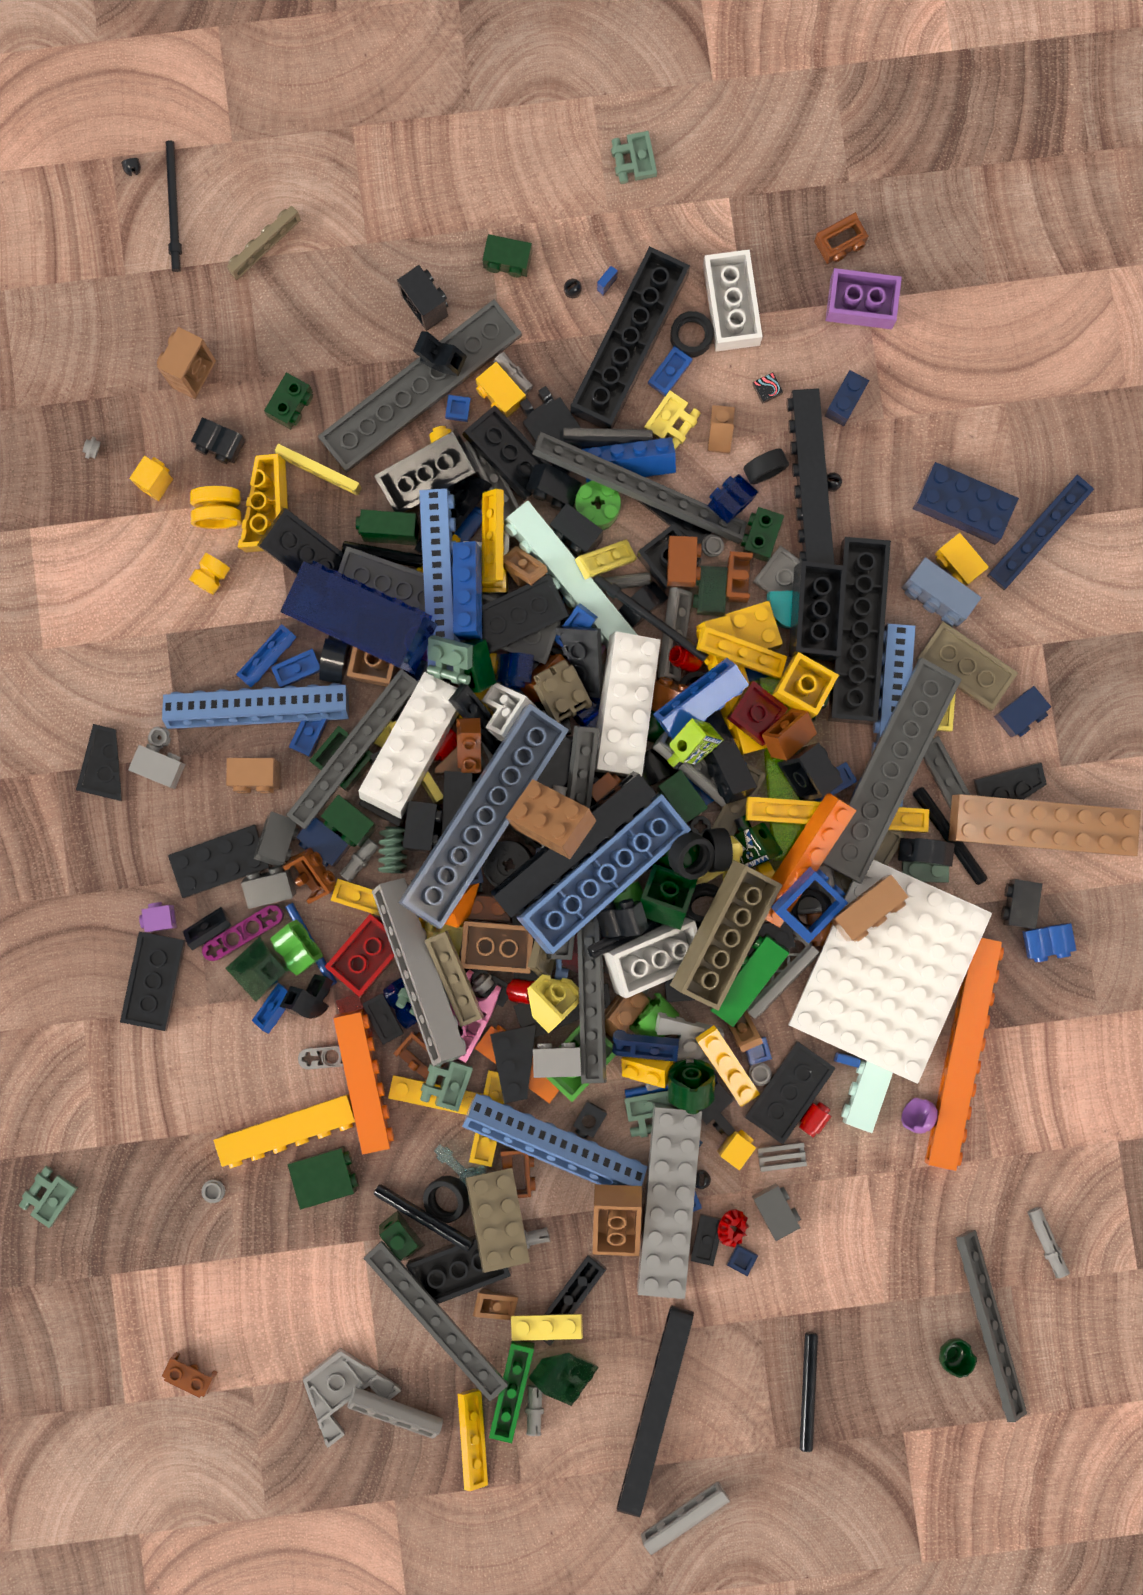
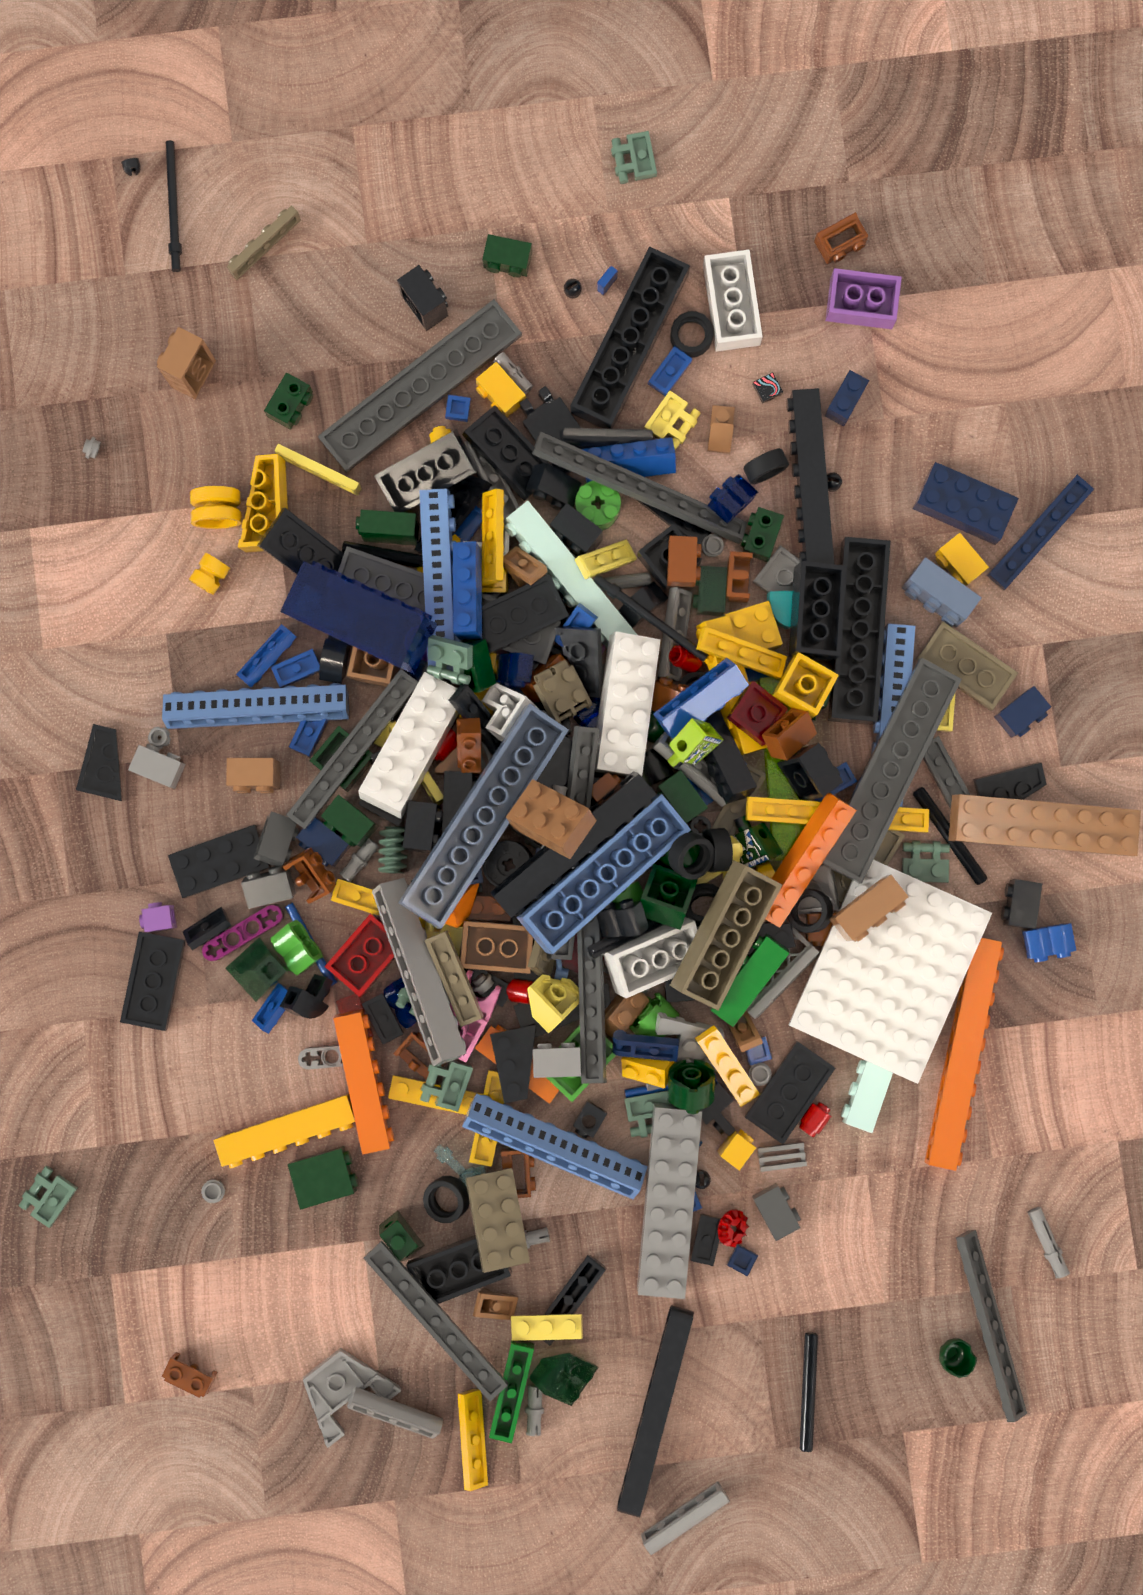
(152, 477): yellow brick -> none
(218, 441): black brick -> none
(423, 1218): black axle -> none
(438, 355): black brick -> none
(617, 1220): medium nougat brick -> none
(804, 881): blue window -> none
(847, 1059): blue tile -> none
(919, 1116): medium lavender hair -> none
(926, 851): black brick -> none

